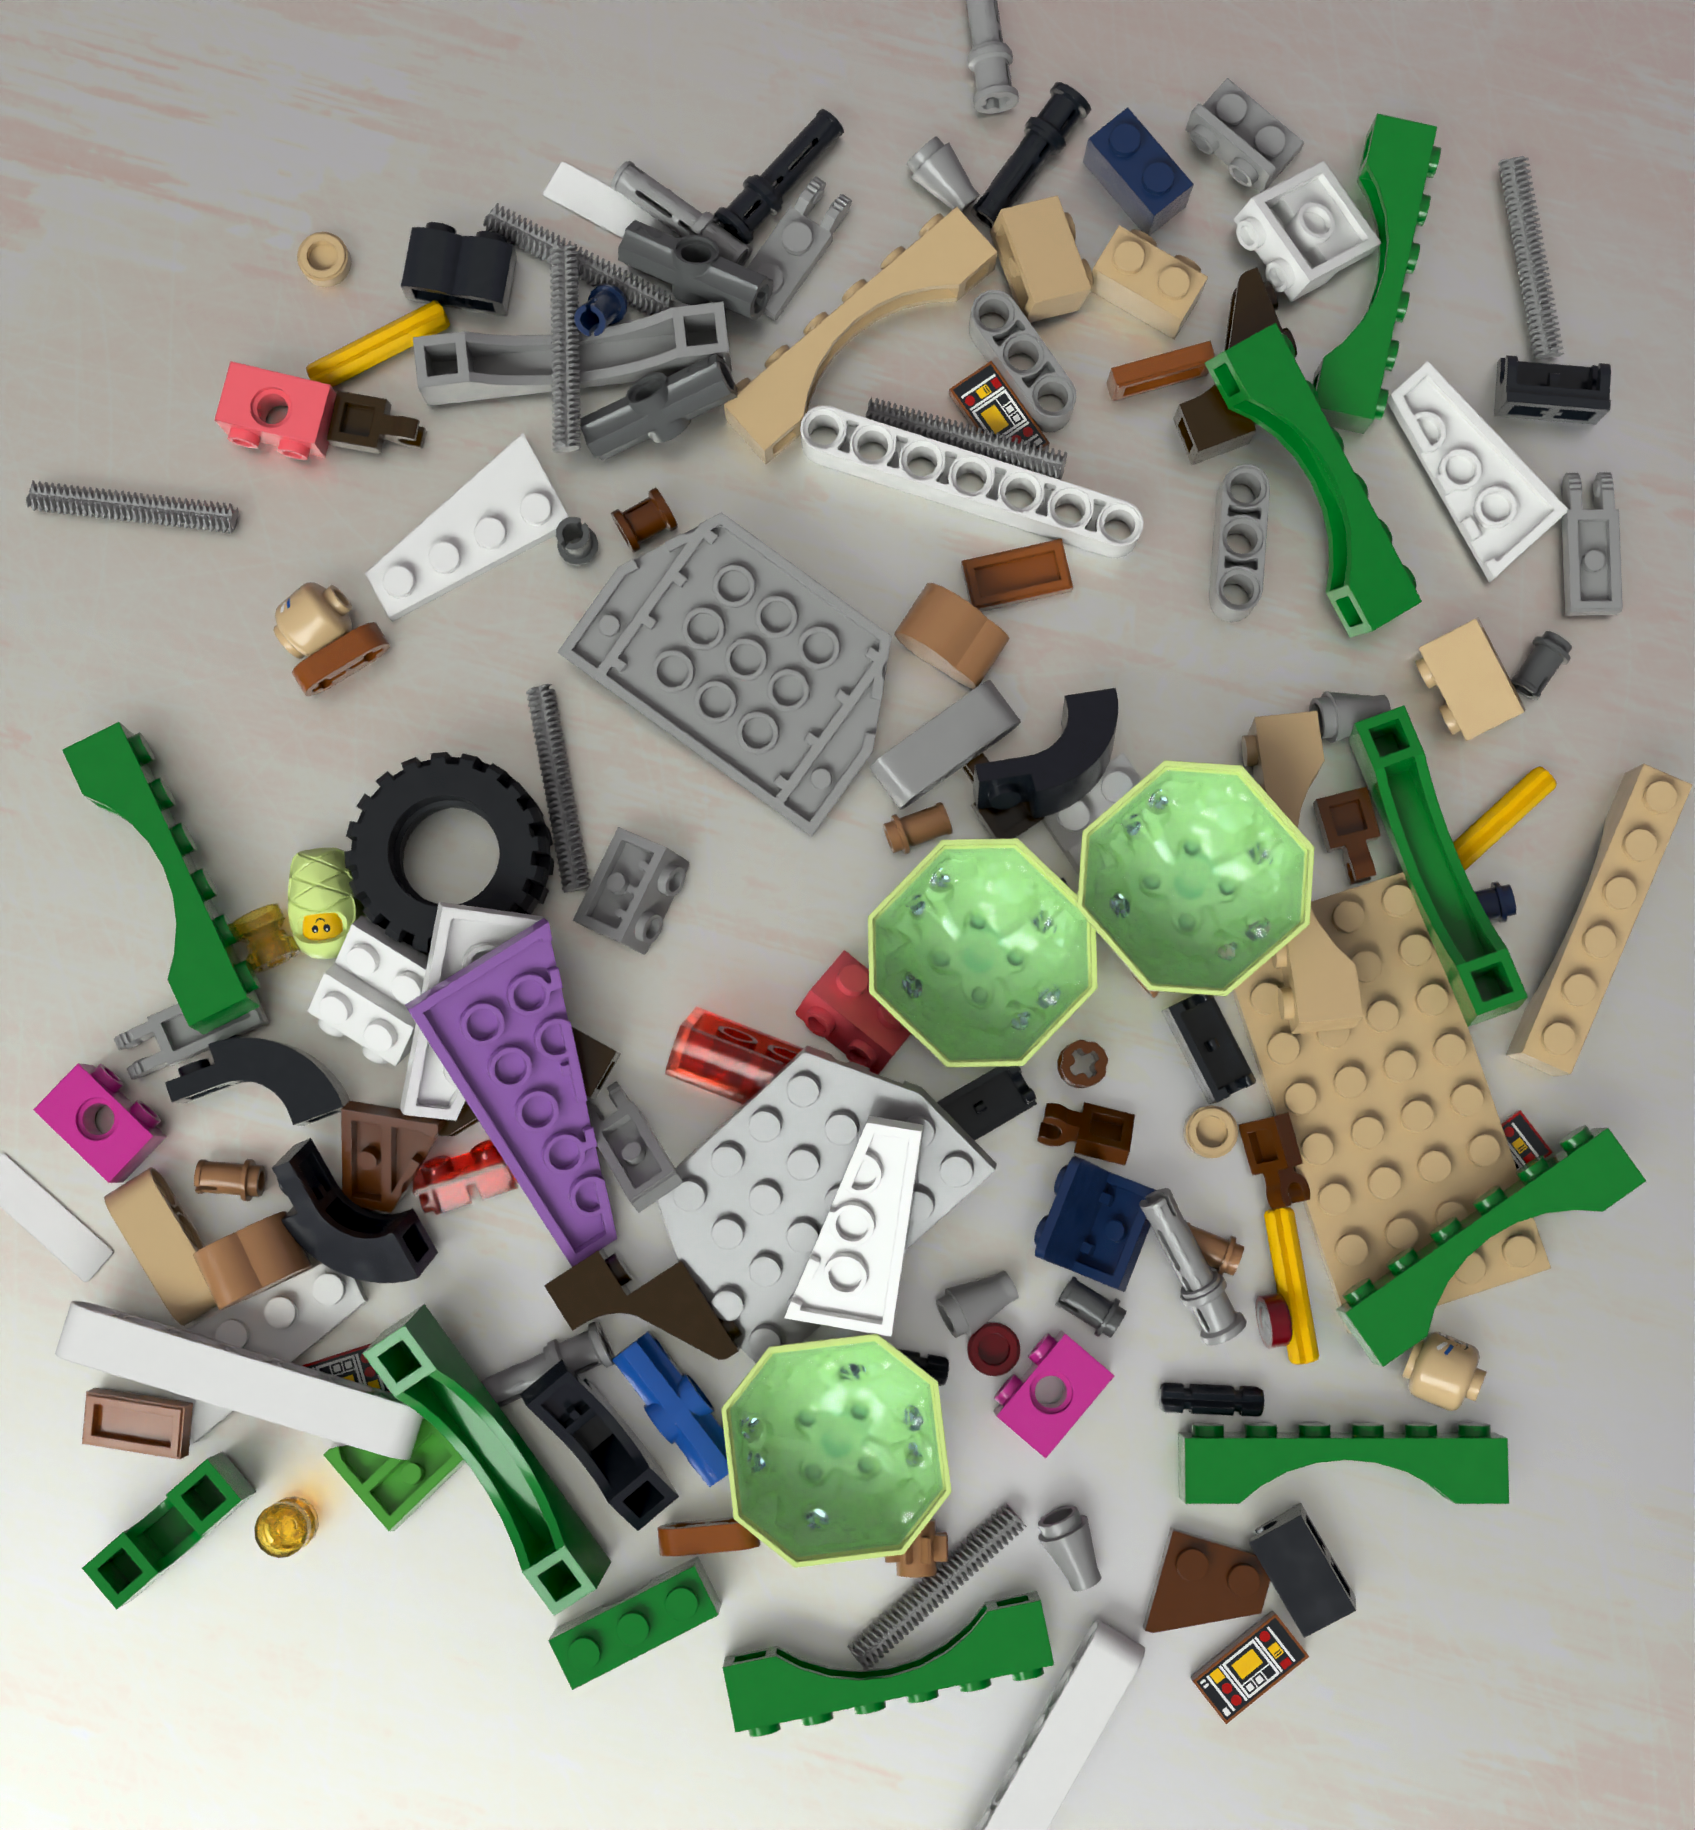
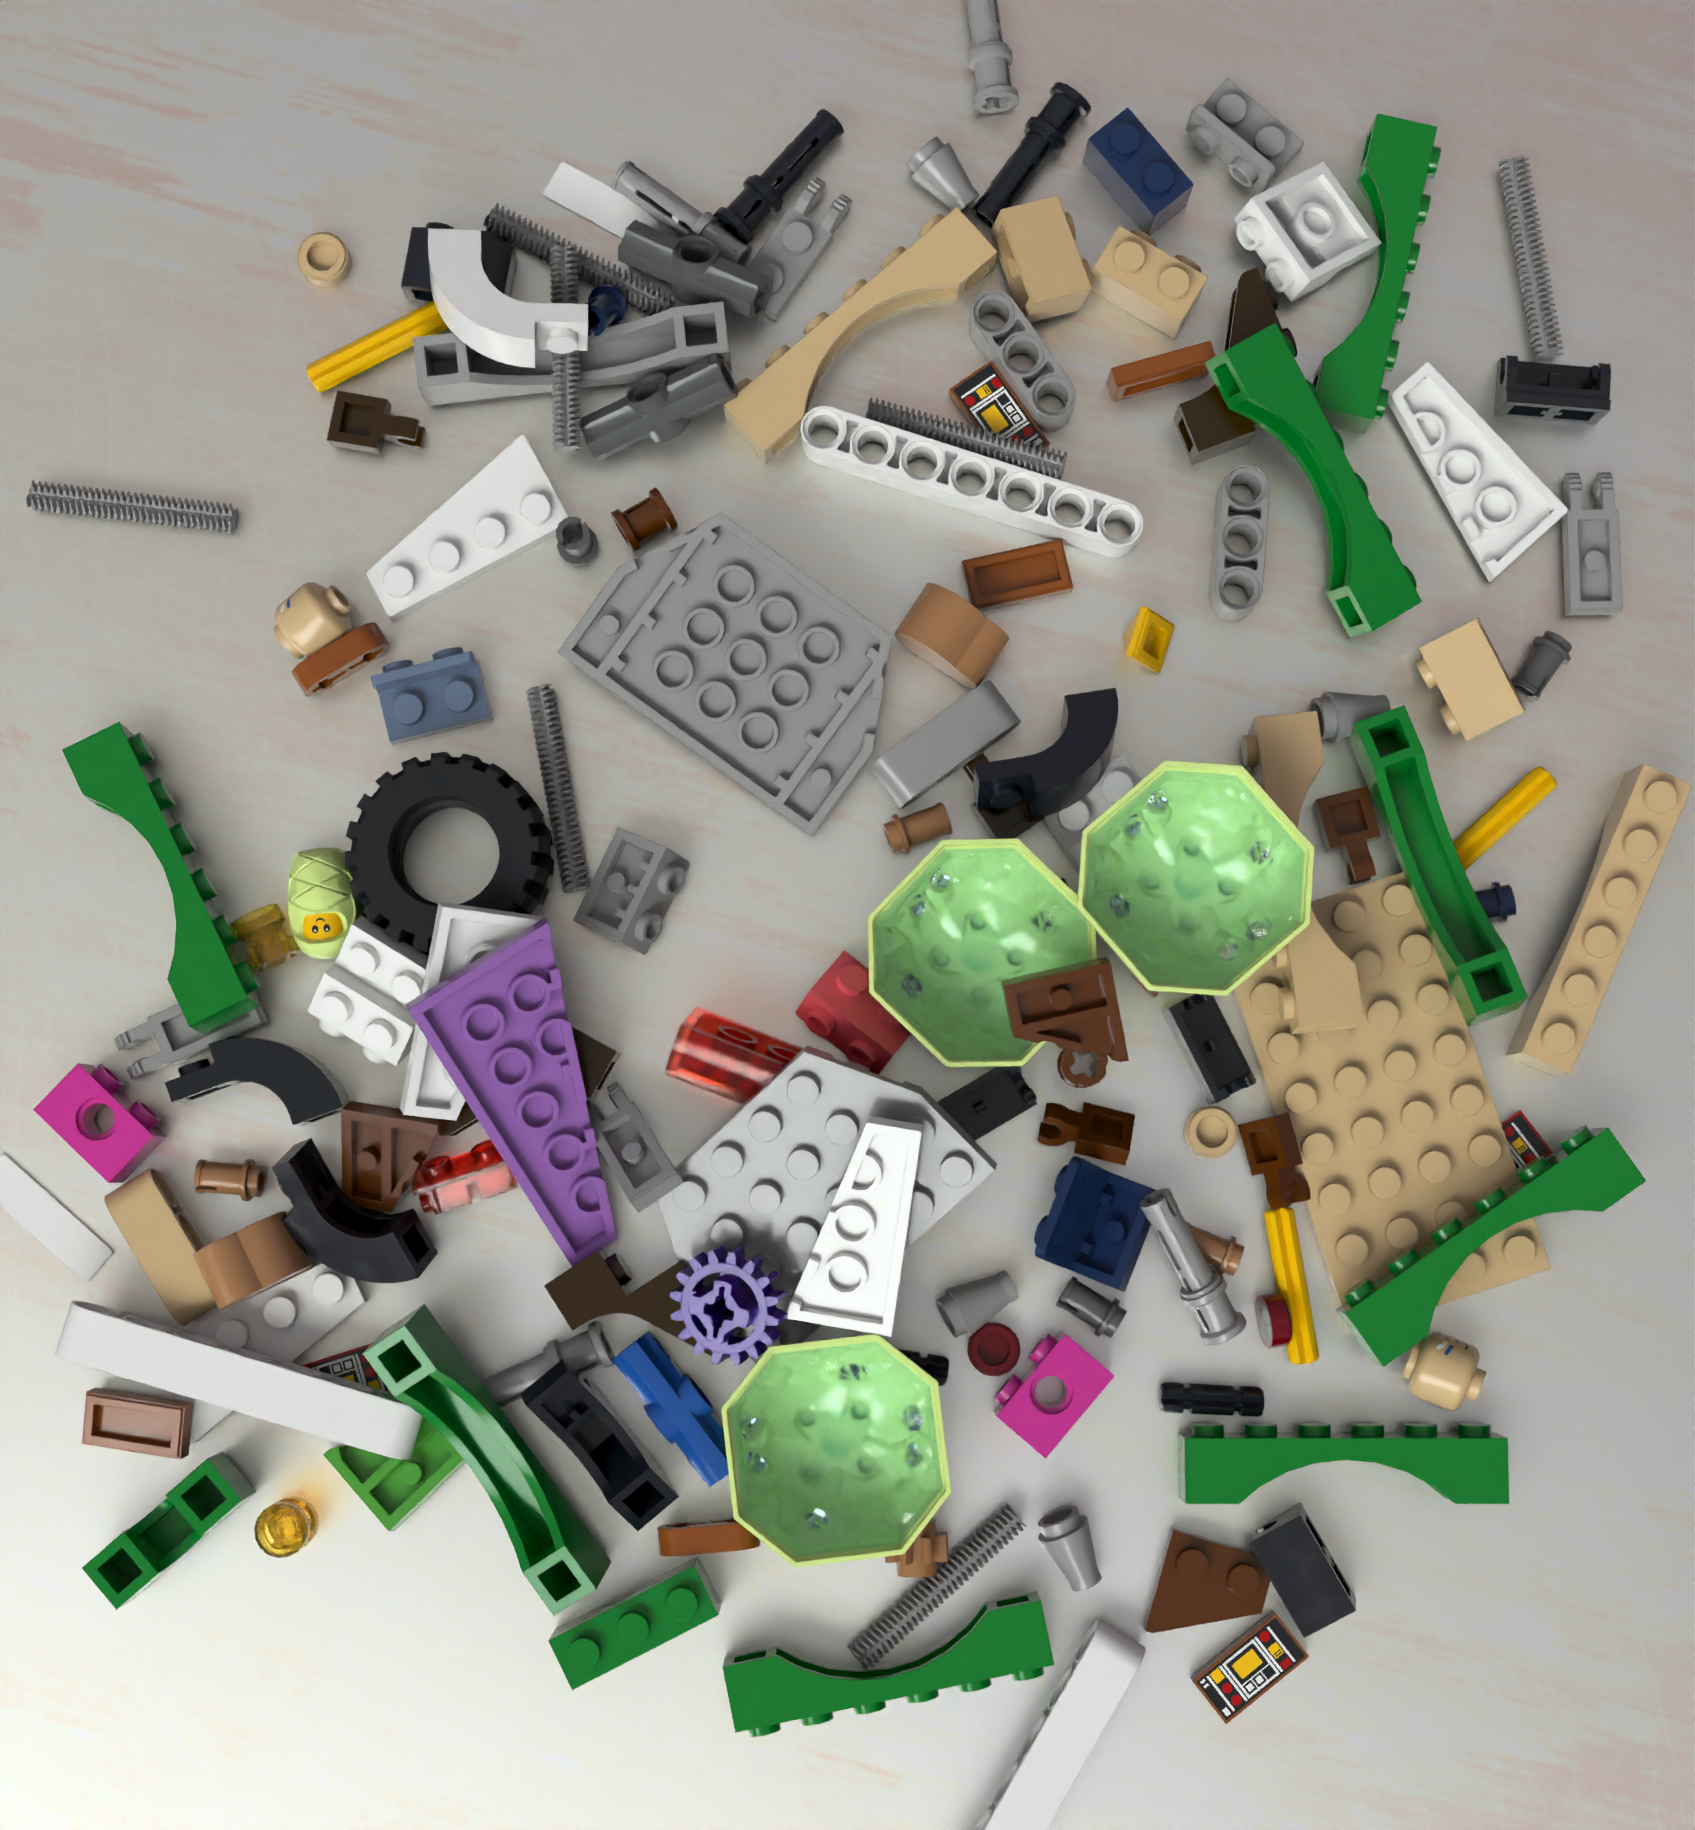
(254, 391): coral brick -> none
(432, 695): none -> sand blue bracket
(489, 319): none -> white arch
(746, 1293): none -> gear
(1068, 1007): none -> reddish brown wing
(1148, 639): none -> yellow slope

